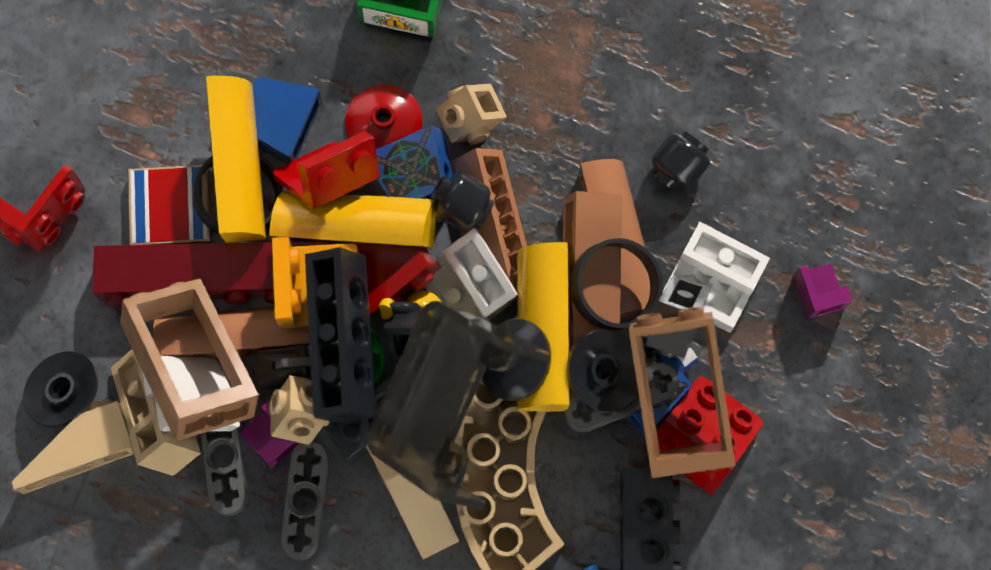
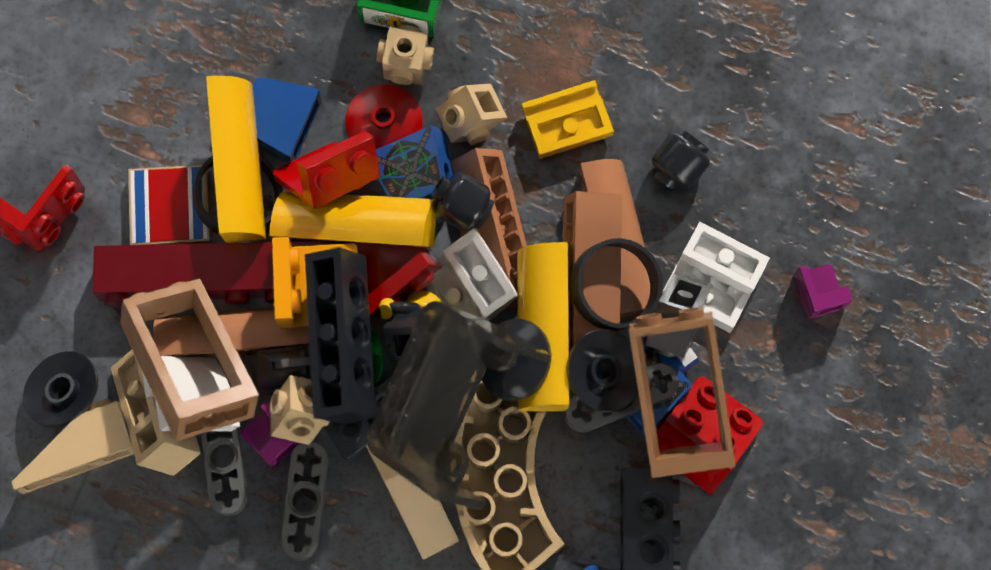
(405, 55): none -> tan brick
(567, 119): none -> yellow plate

